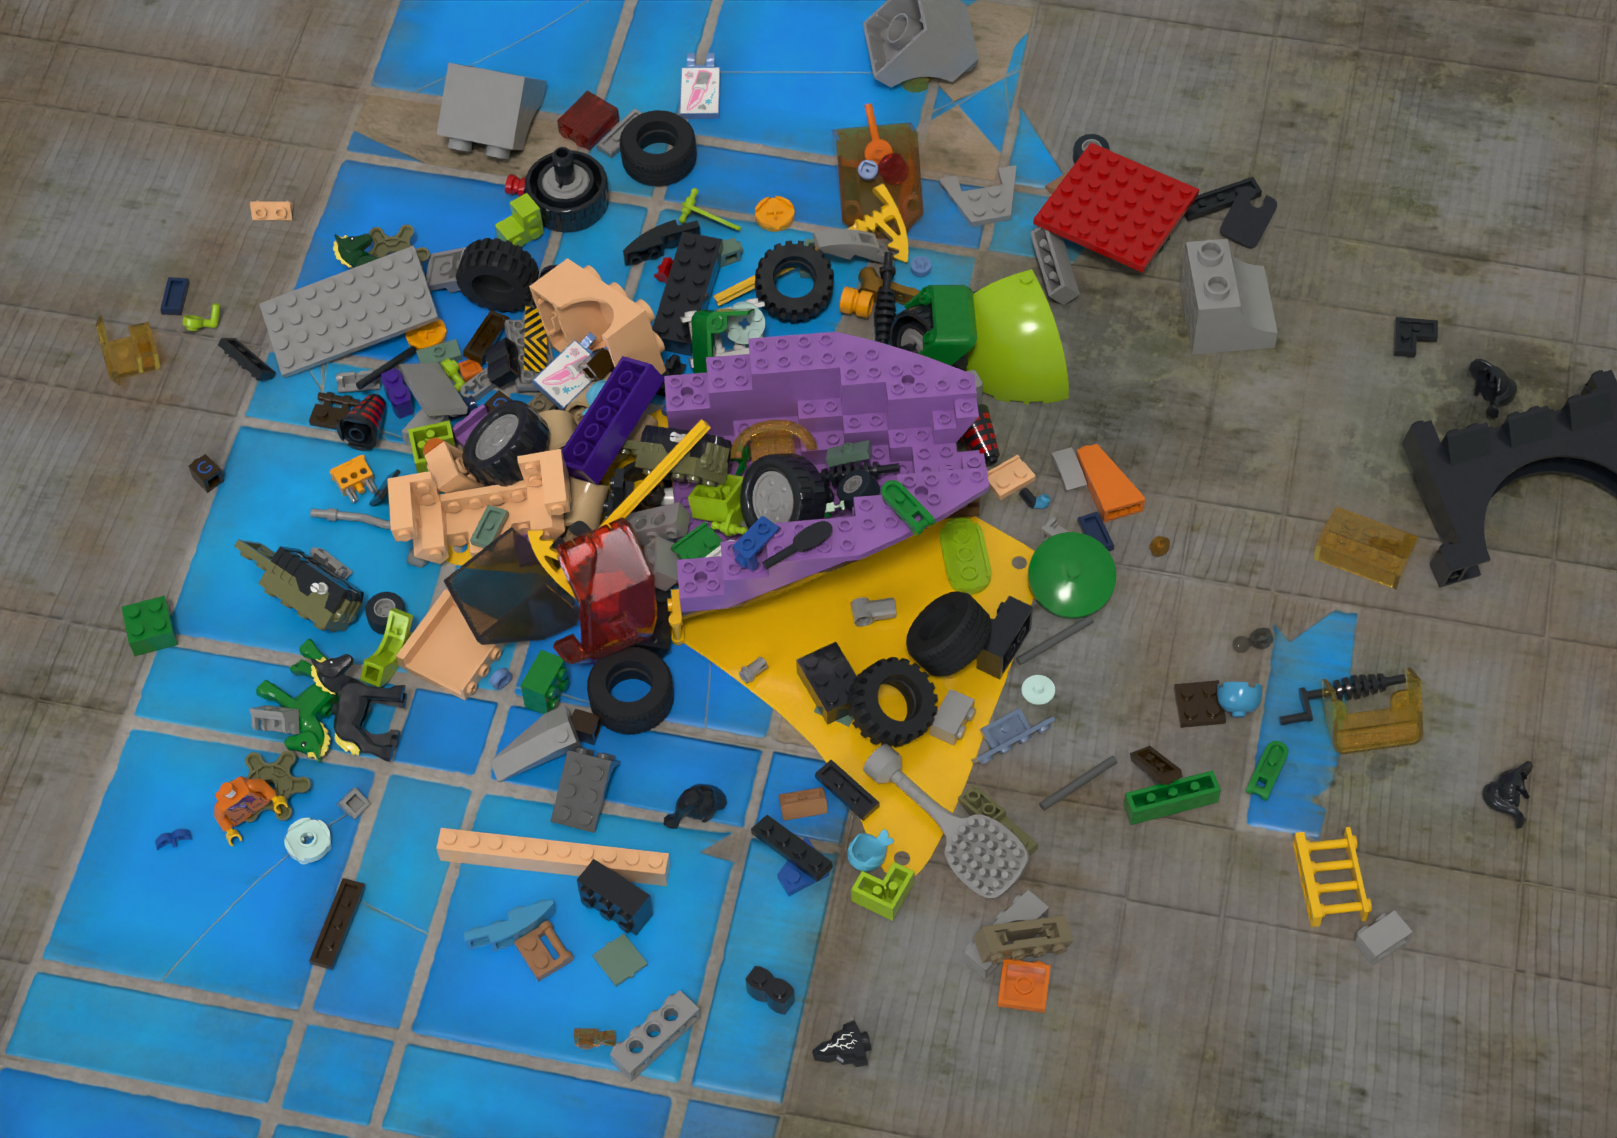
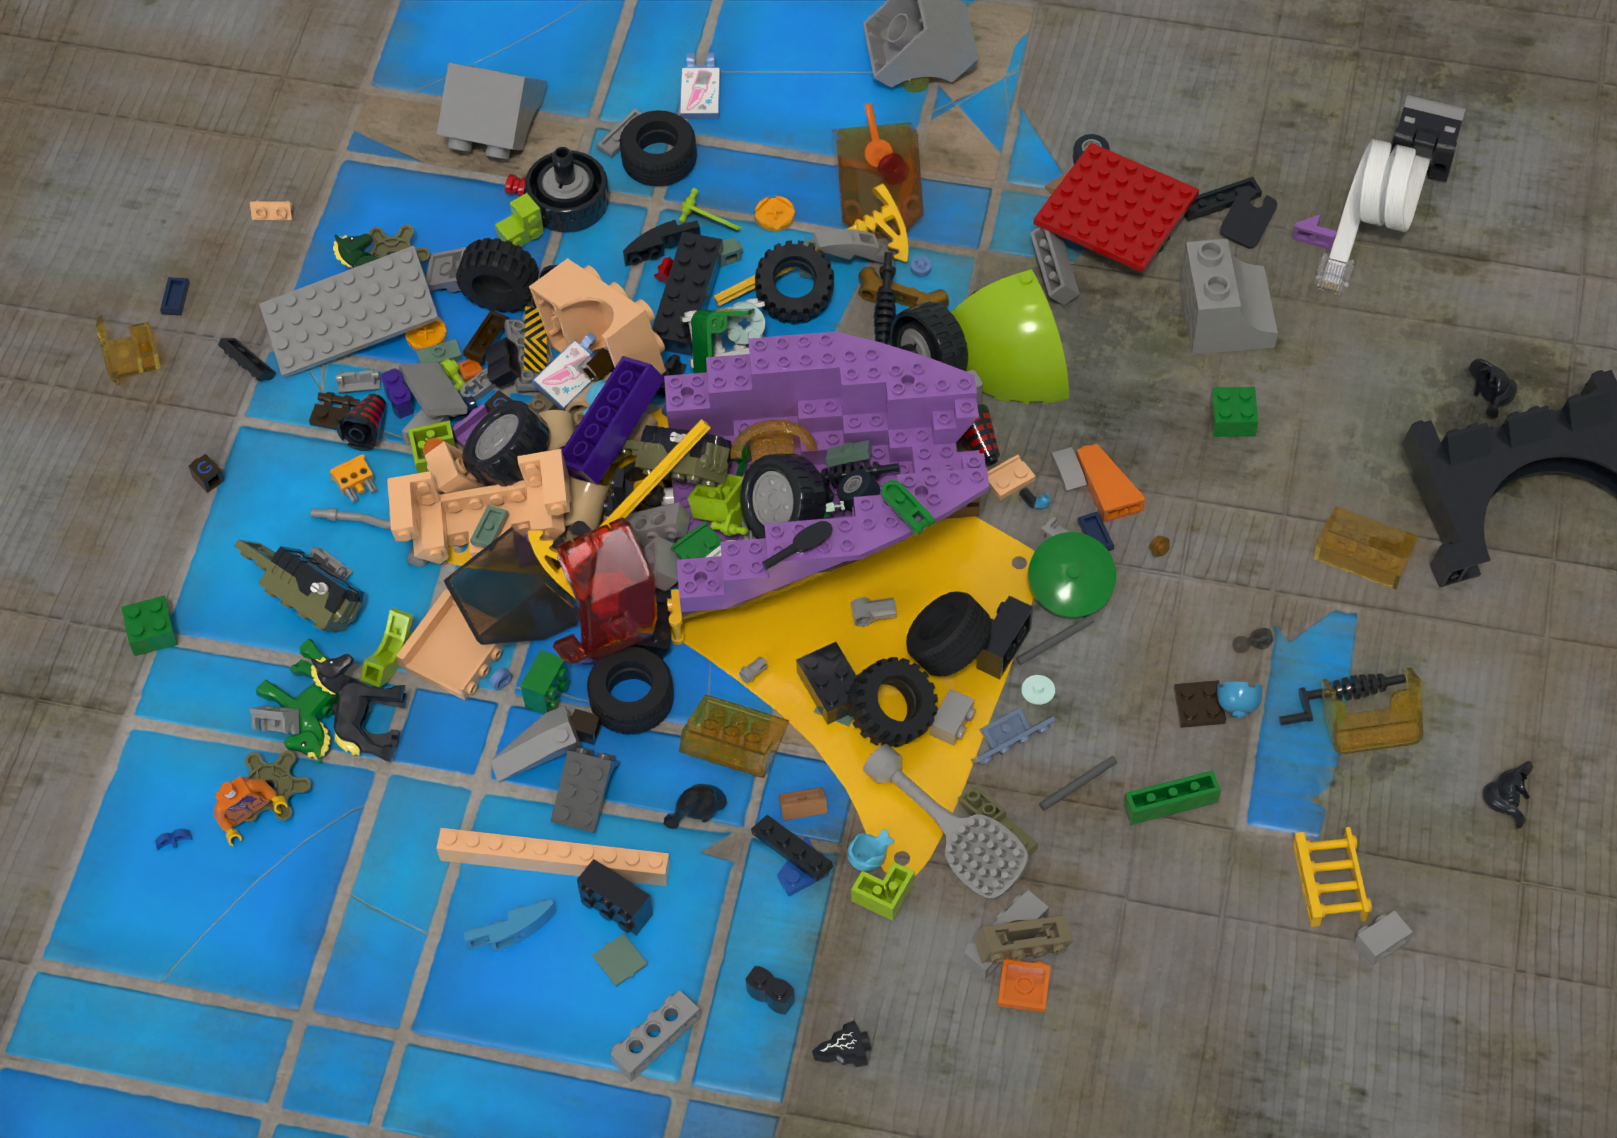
(194, 322): lime plate -> none
(308, 852): light aqua plate -> none
(337, 924): dark brown plate -> none
(353, 803): light grey slope -> none
(379, 607): black wheel -> none
(382, 491): black piece -> none
(386, 367): black bar -> none
(537, 955): medium nougat plate -> none
(588, 120): clear red brick -> none
(593, 1038): clear orange plate -> none
(733, 736): none -> clear yellow slope
(753, 541): blue bracket -> none
(847, 790): black plate -> none
(856, 302): light orange wheel -> none
(867, 170): medium blue tile -> none
(952, 321): green windscreen -> none
(965, 555): lime tile -> none
(983, 204): light grey wing -> none
(1156, 765): dark brown plate -> none
(1234, 411): none -> green brick
(1268, 769): green plate -> none
(1310, 232): none -> medium lavender slope
(1390, 186): none -> piece
(1409, 331): black plate -> none

